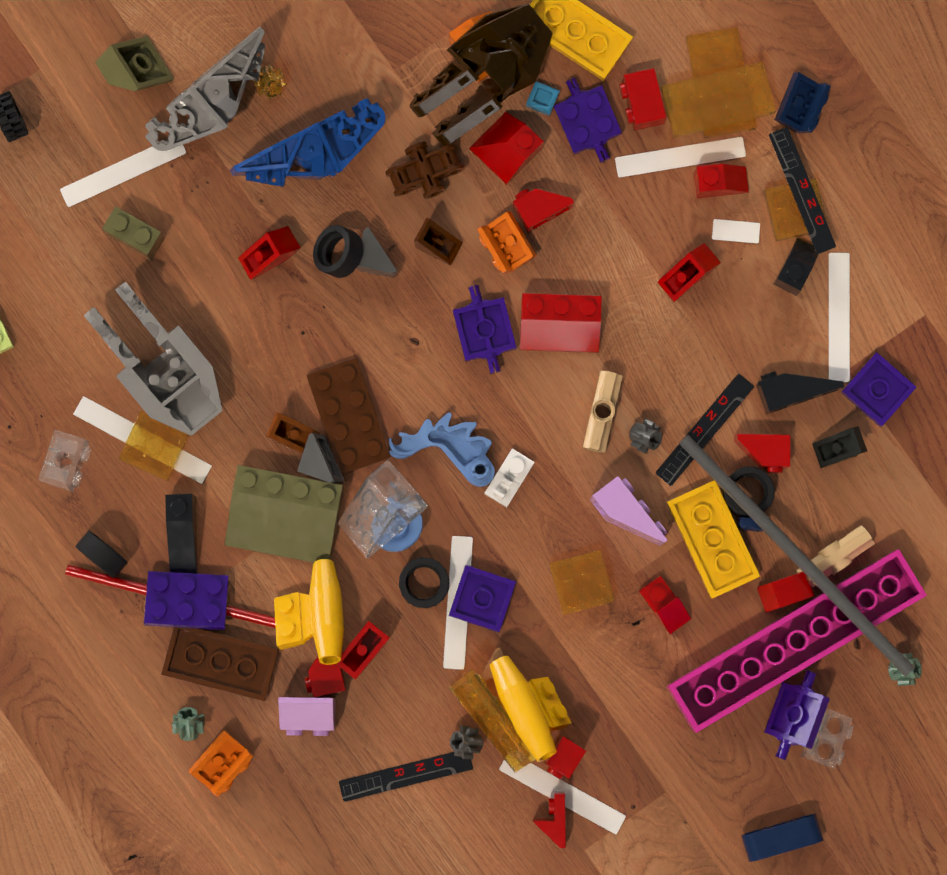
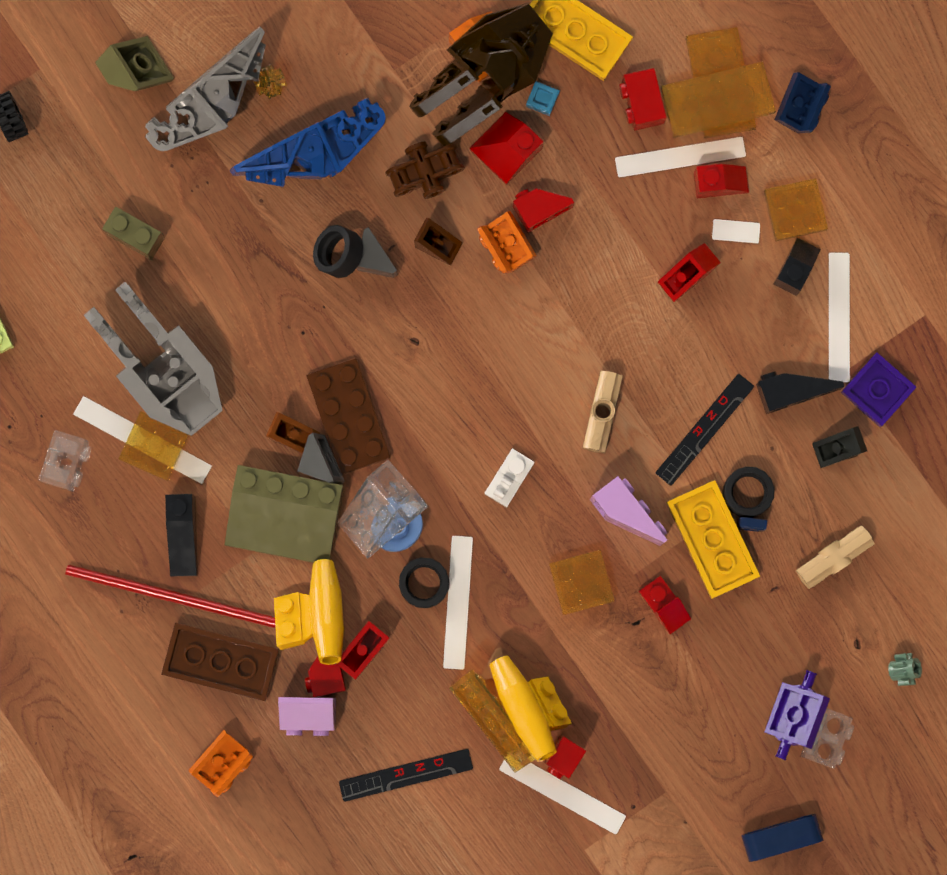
(101, 554): black tyre -> none
(118, 173): white sticker -> none
(186, 600): dark purple plate -> none
(188, 724): sand green gear -> none
(269, 252): red slope -> none
(455, 441): medium blue animal -> none
(466, 742): dark grey gear -> none
(482, 598): dark purple plate -> none
(484, 329): dark purple plate -> none
(555, 827): red slope -> none
(560, 322): red slope -> none
(587, 120): dark purple plate -> none
(645, 436): dark grey gear -> none
(766, 450): red slope -> none
(785, 591): red slope -> none
(793, 642): dark pink brick -> none
(797, 556): dark grey piece -> none
(802, 190): black sticker -> none

